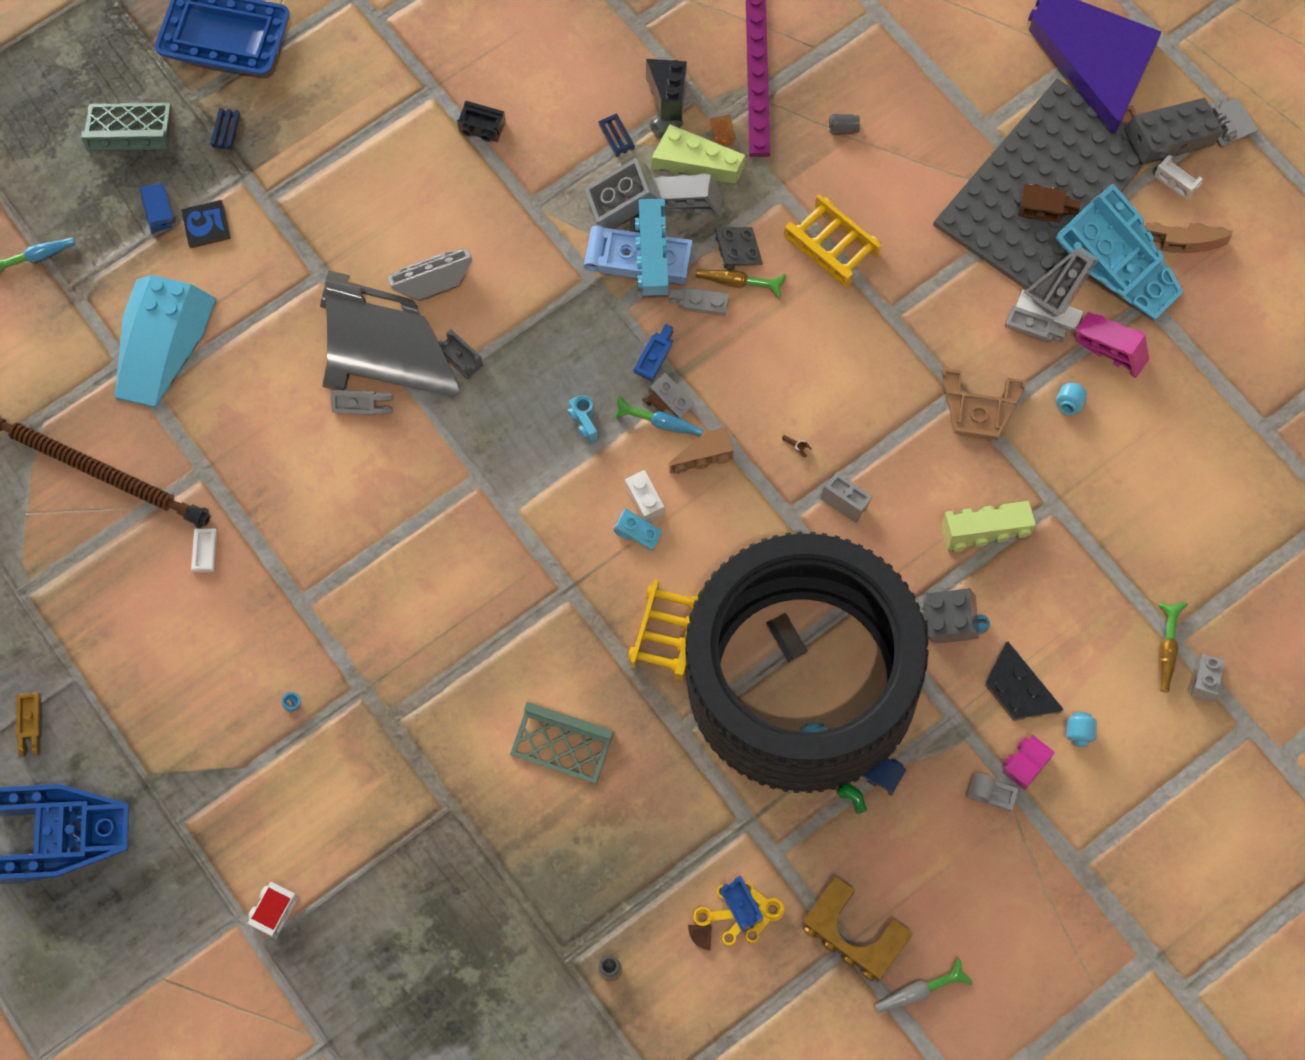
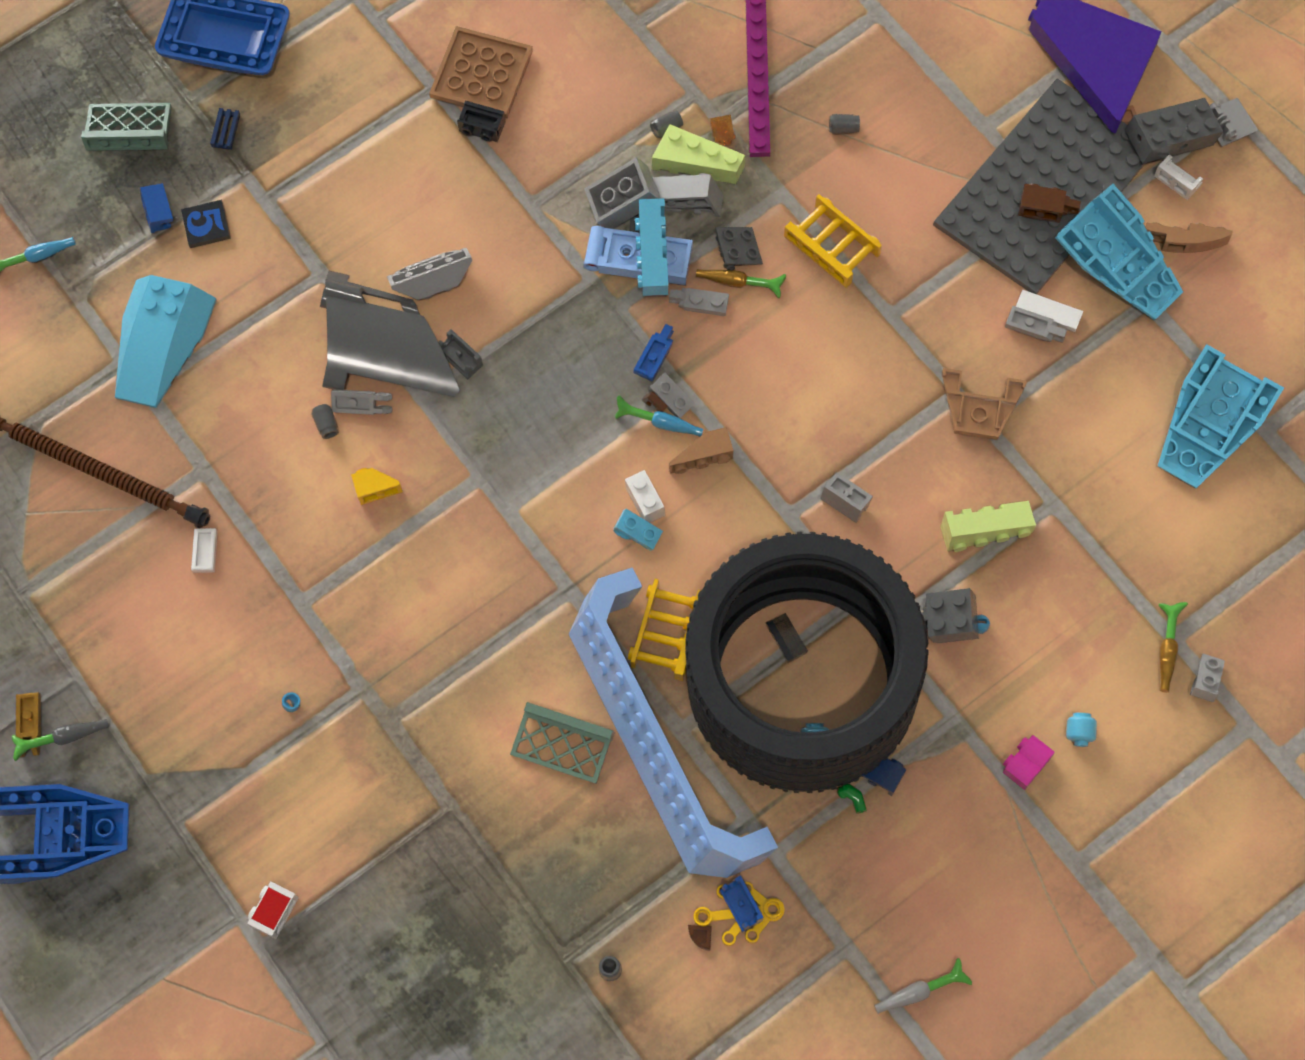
(60, 735): none -> dark grey piece
(325, 421): none -> dark grey piece
(374, 485): none -> yellow slope
(481, 70): none -> medium nougat plate
(583, 417): medium azure plate -> none
(623, 148): dark blue tile -> none
(668, 86): black wedge -> none
(700, 844): none -> light blue arch
(799, 445): reddish brown hand -> none
(873, 959): pearl gold arch -> none
(990, 792): light grey plate -> none
(1019, 688): black wing -> none
(1063, 282): light grey wedge -> none
(1071, 398): medium azure head -> none
(1115, 341): dark pink wedge -> none
(1214, 416): none -> medium azure wedge

